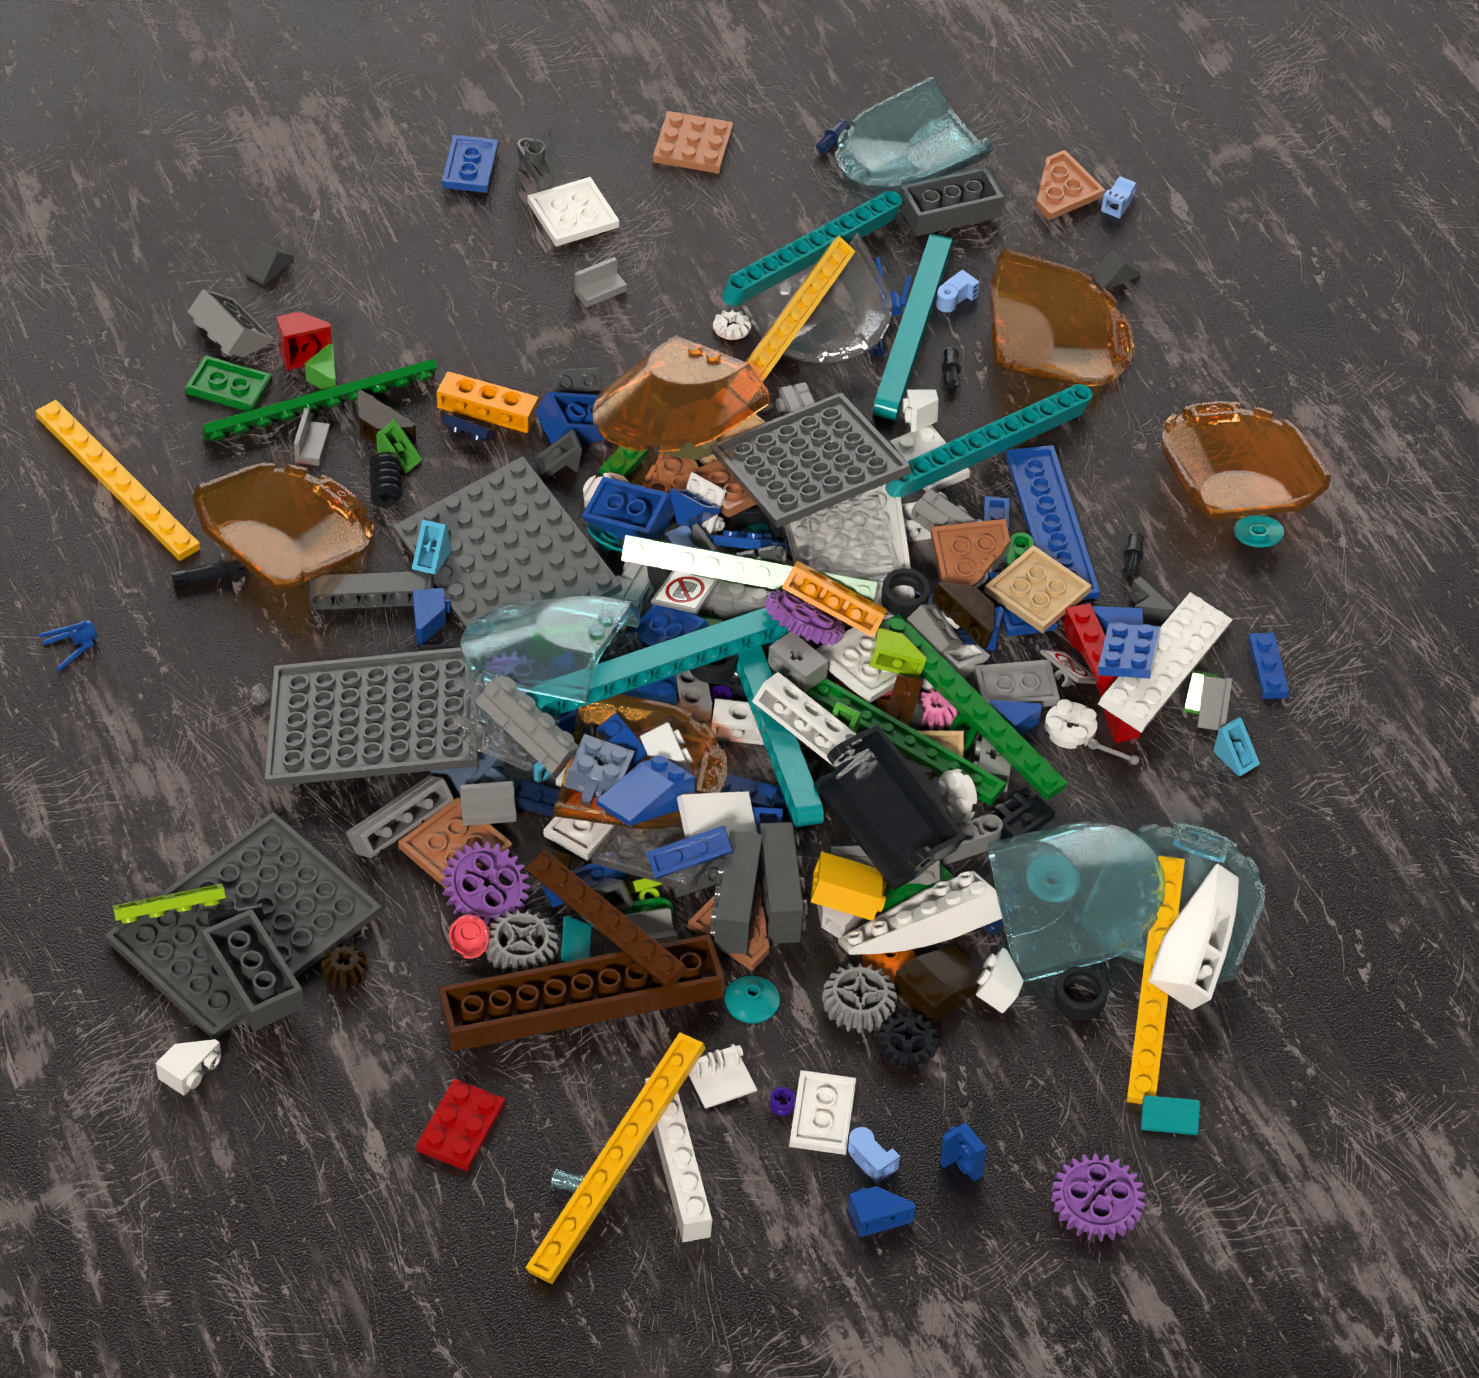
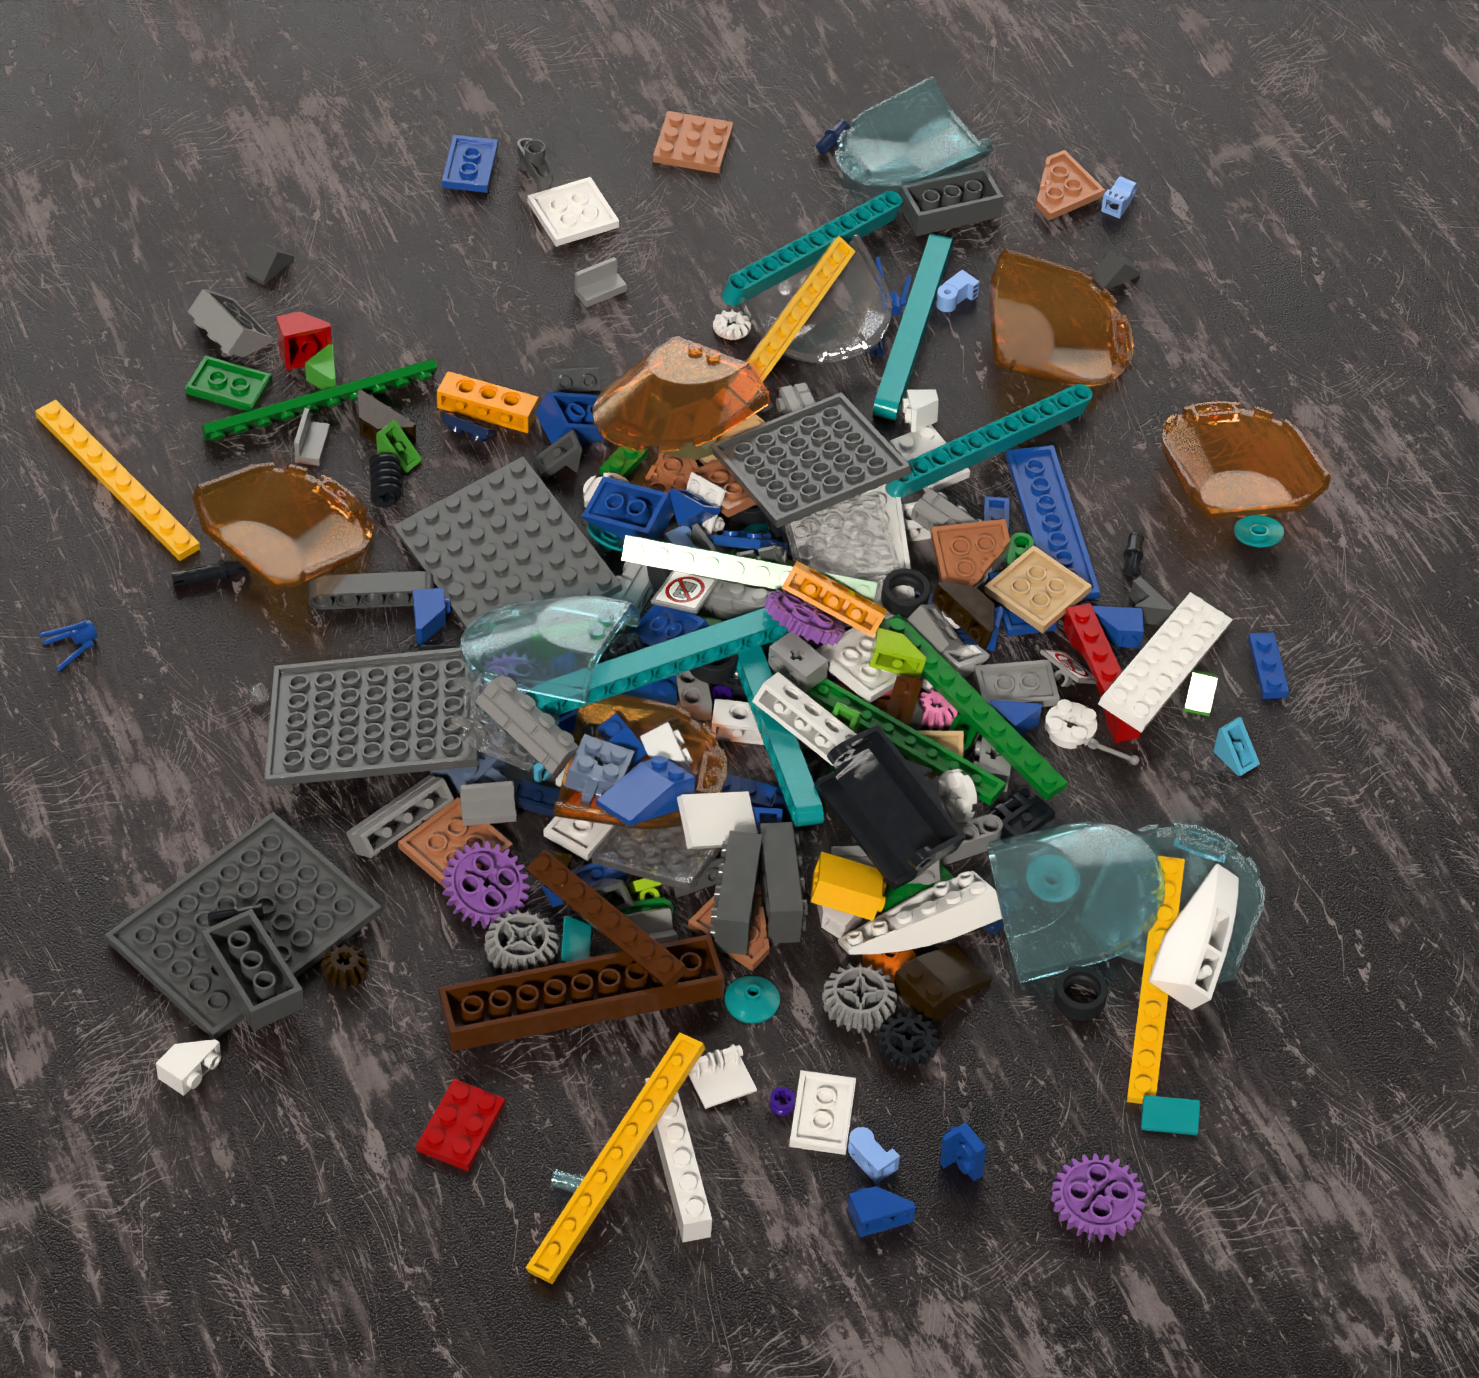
(158, 905): lime plate -> none
(432, 547): medium azure slope -> none
(468, 936): coral hair -> none
(690, 852): blue plate -> none
(951, 368): black axle -> none
(999, 981): white slope -> none
(1129, 650): plate -> none
(1214, 703): light grey panel -> none

